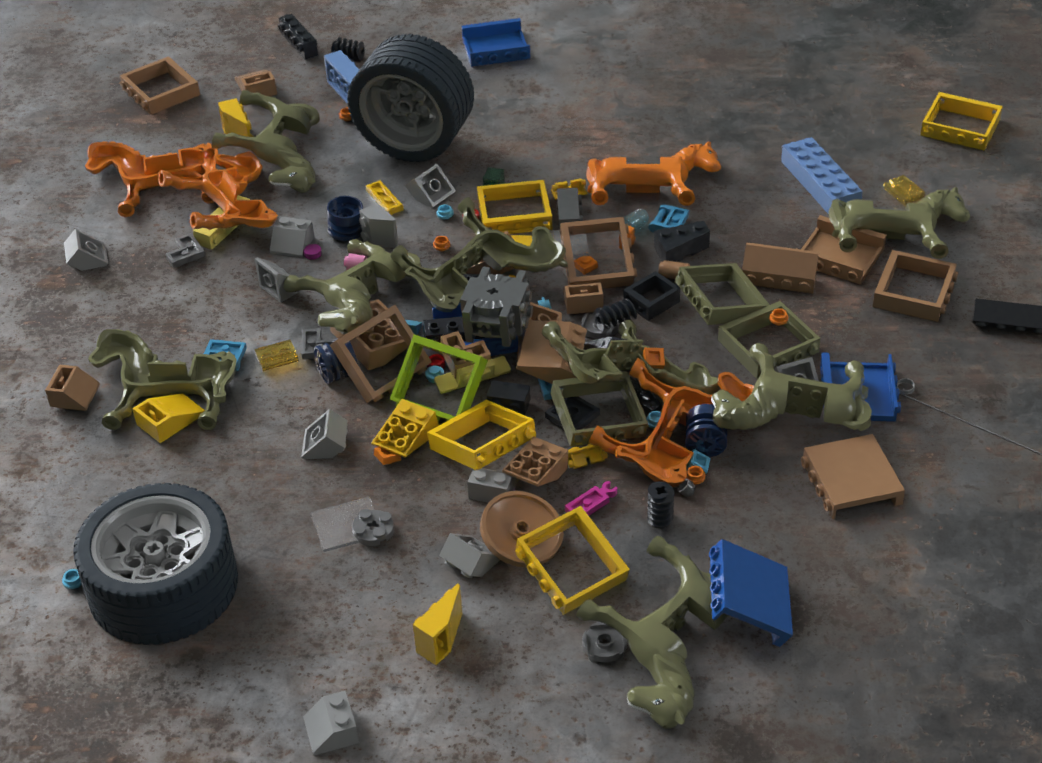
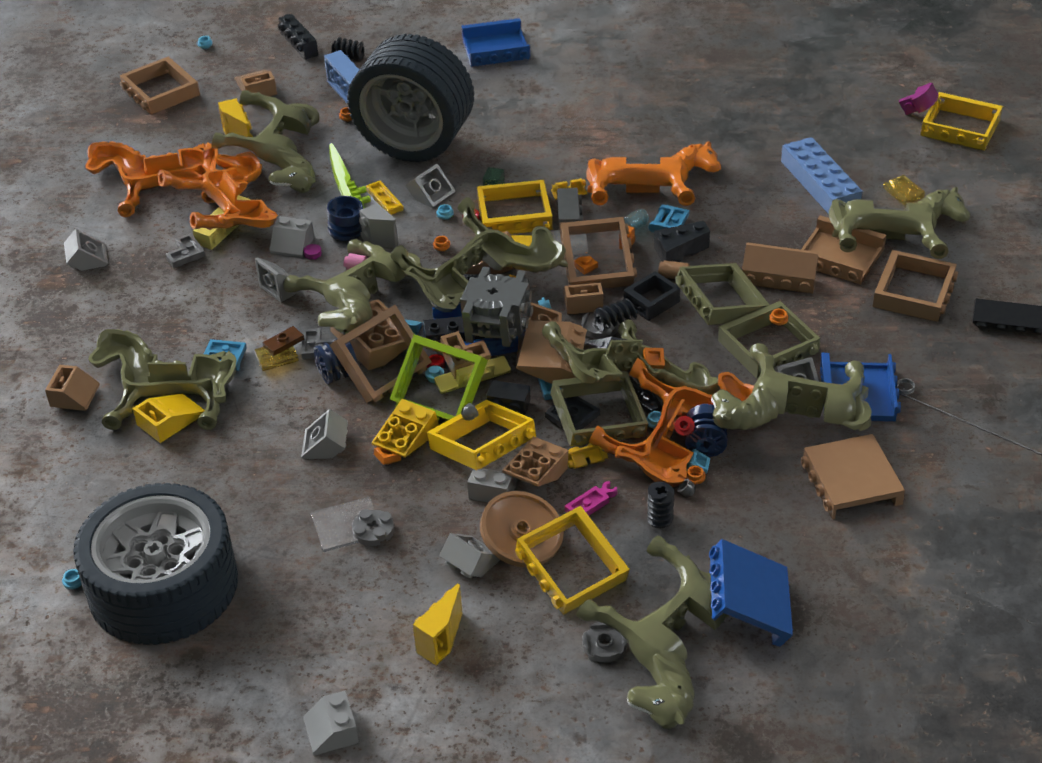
(204, 42): none -> medium azure plate
(283, 341): none -> reddish brown plate
(343, 179): none -> lime piece
(469, 412): none -> dark grey hinge
(684, 425): none -> red plate
(920, 101): none -> magenta brick

